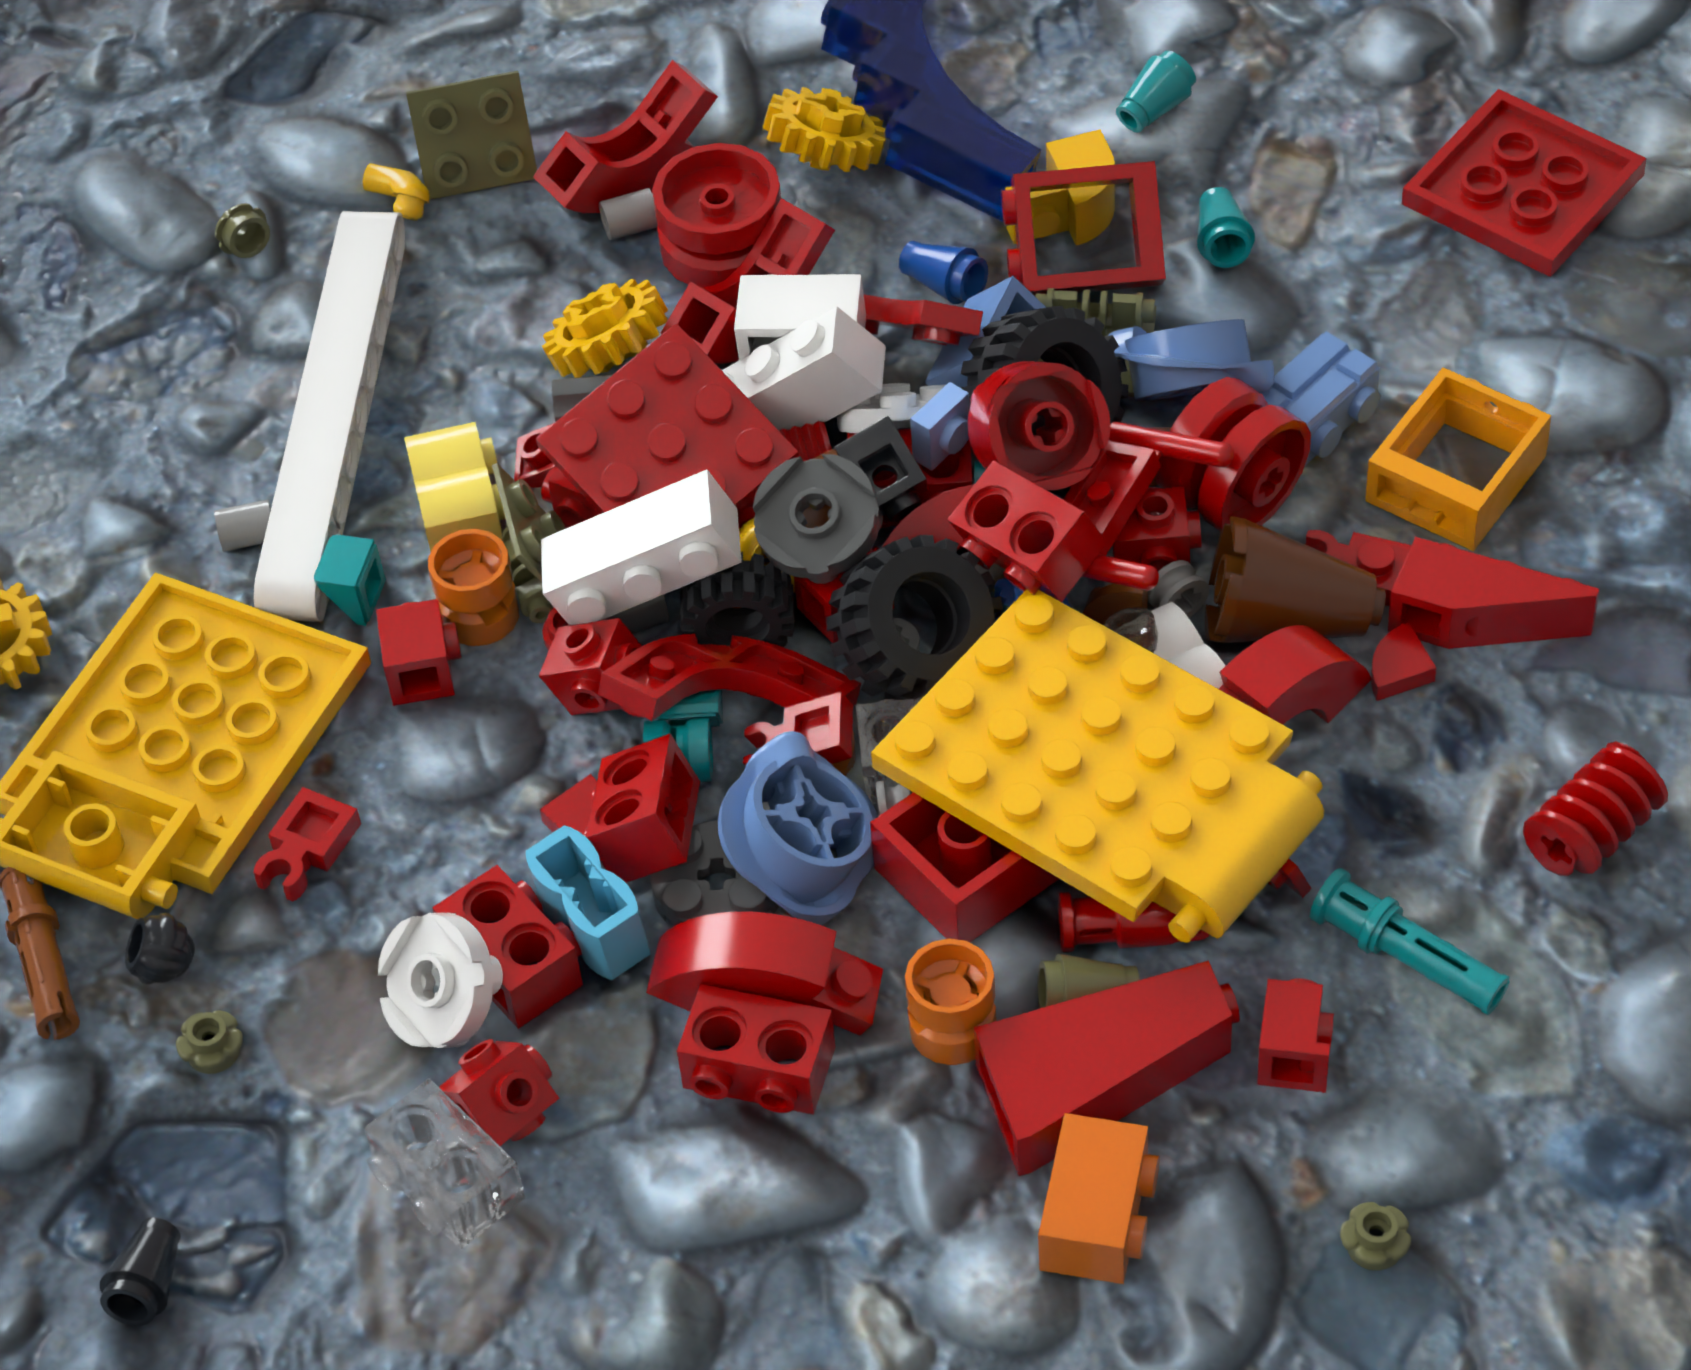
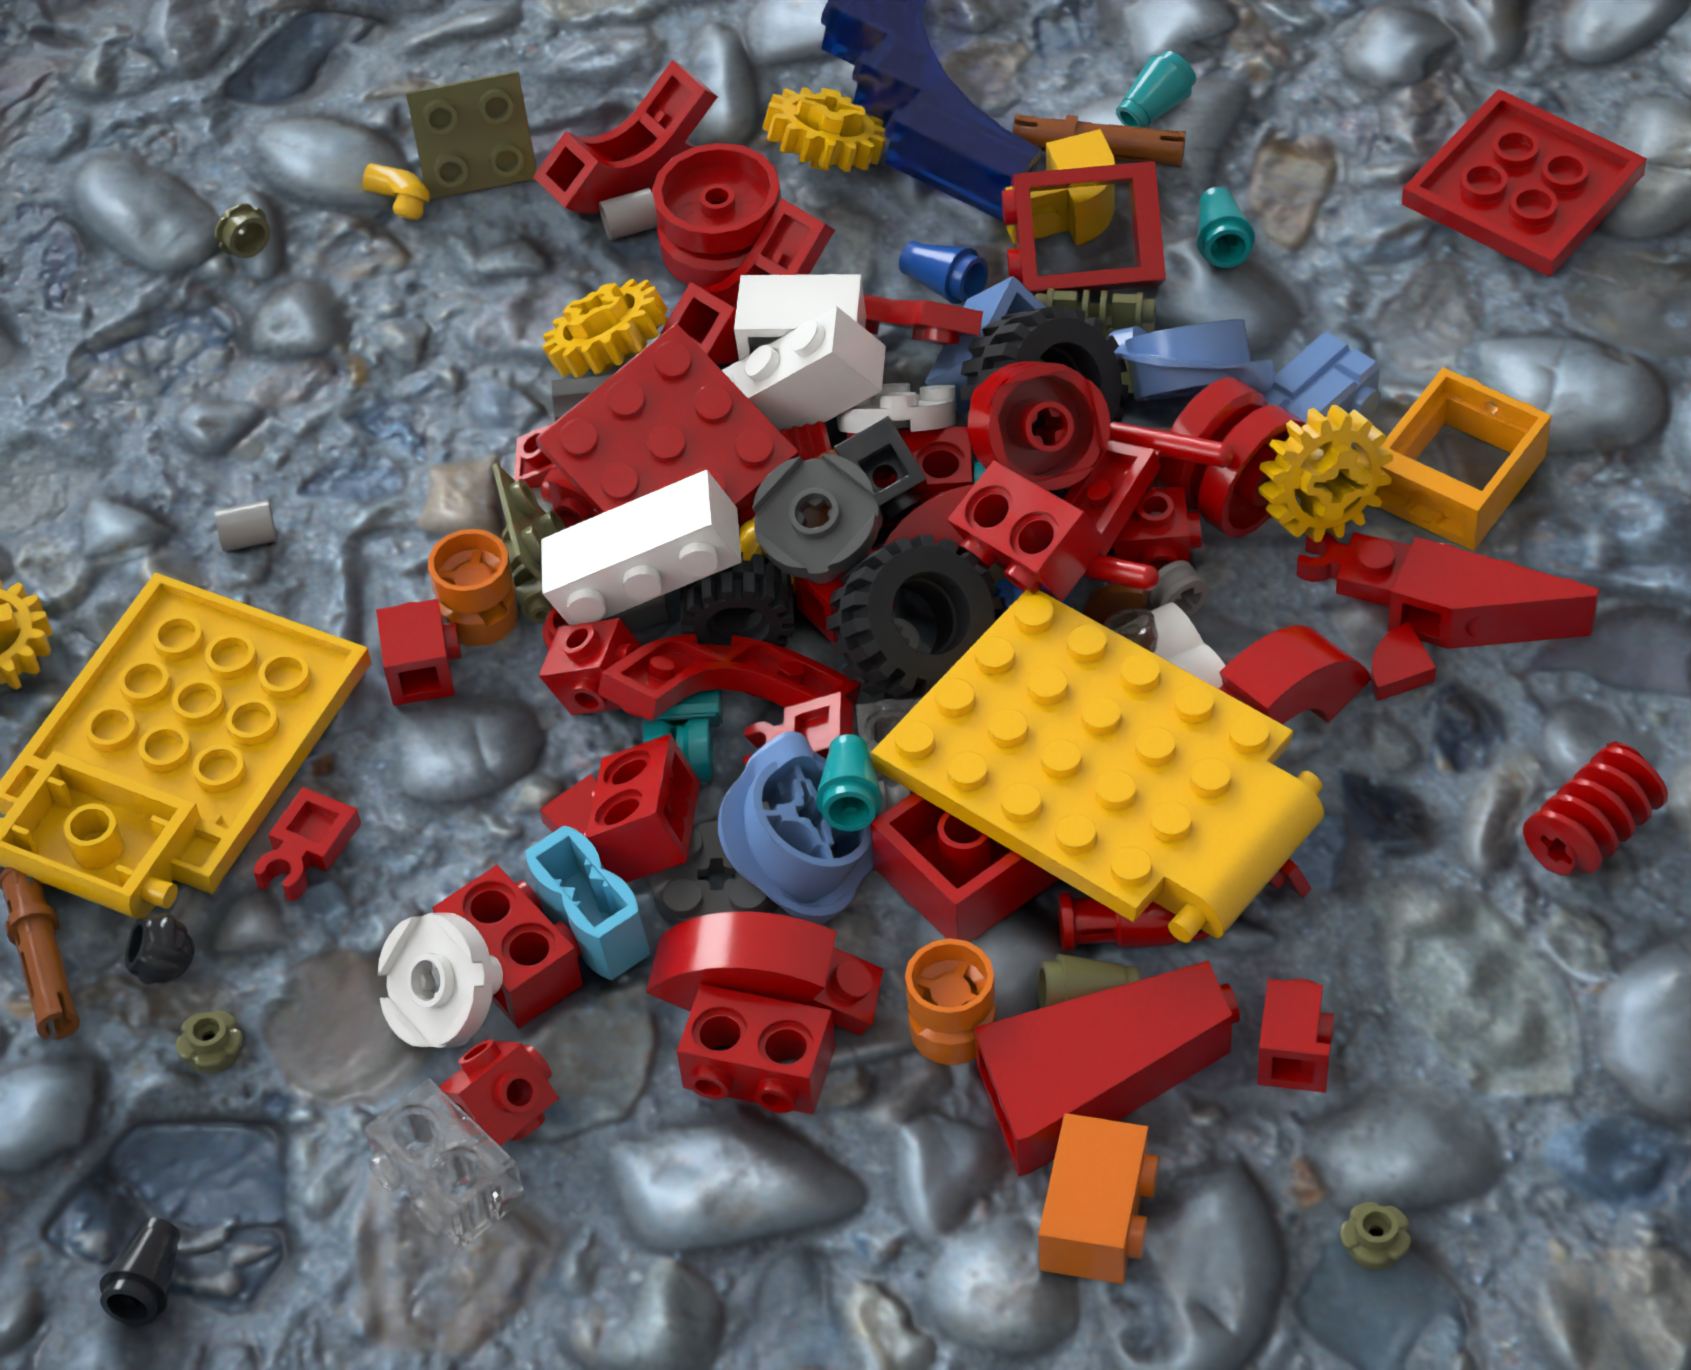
(330, 413): white beam -> none
(351, 575): teal slope -> none
(454, 481): light yellow brick -> none
(848, 786): none -> teal cone
(940, 426): light blue plate -> none
(1125, 142): none -> dark orange pin
(1279, 583): reddish brown cone -> none
(1325, 473): none -> yellow gear
(1381, 926): teal pin -> none

